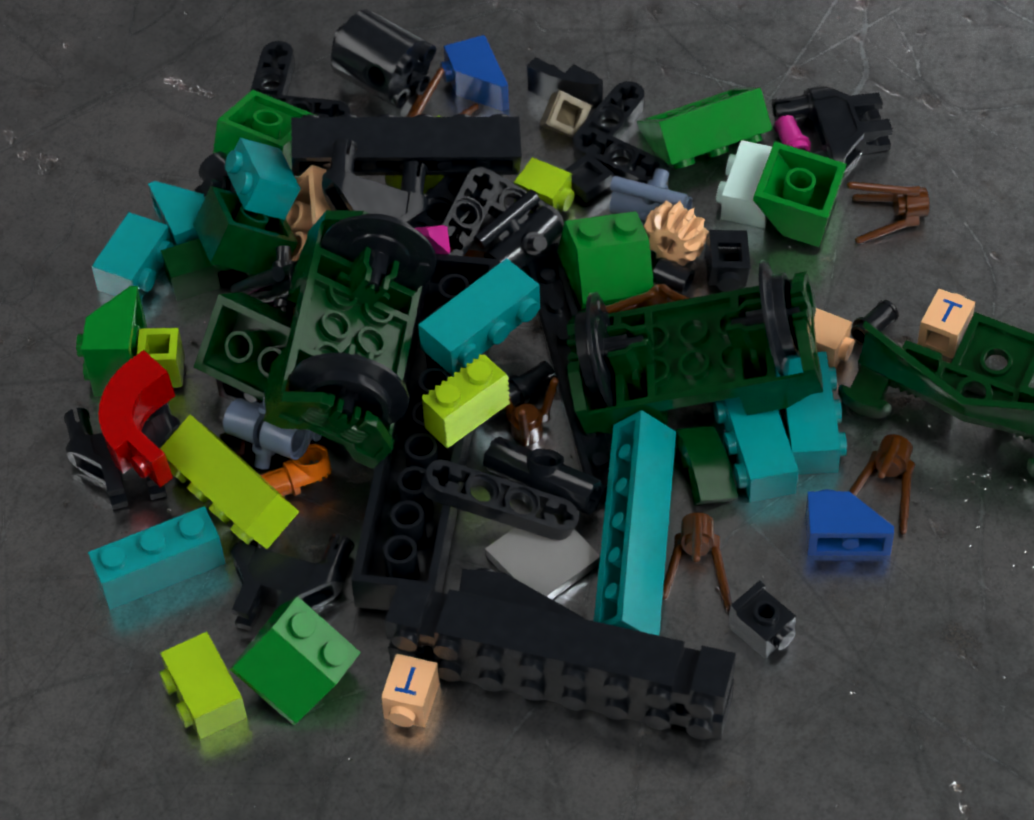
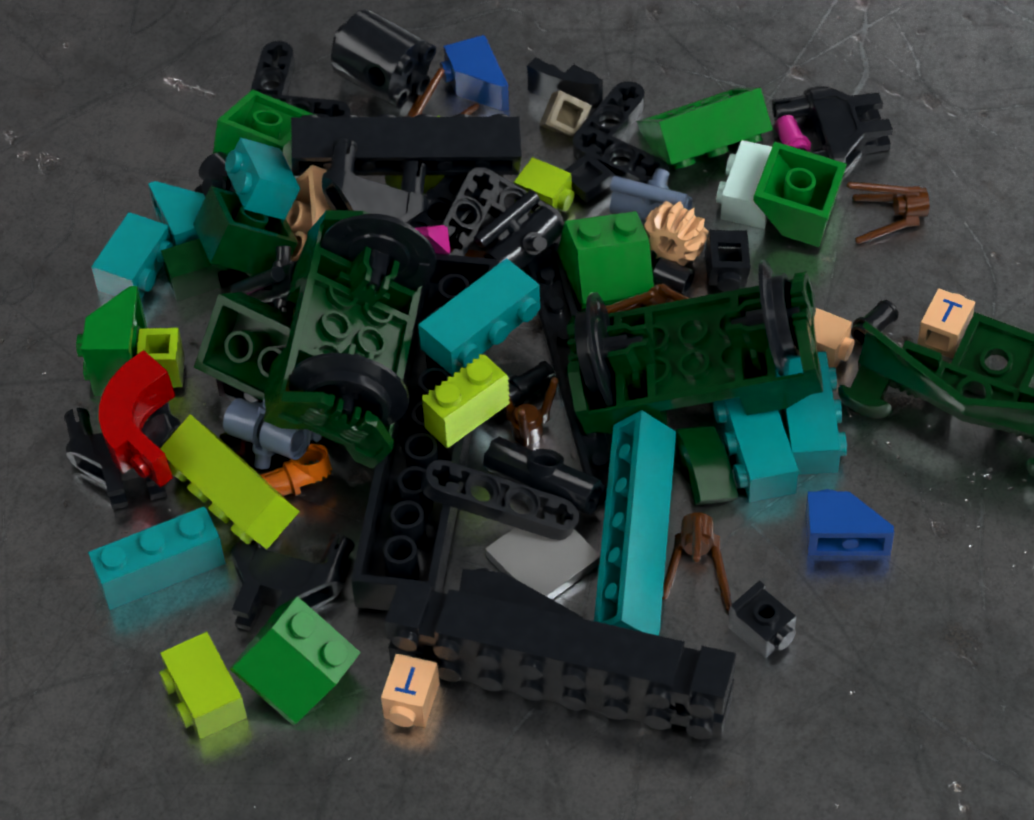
(891, 460): reddish brown plant -> none

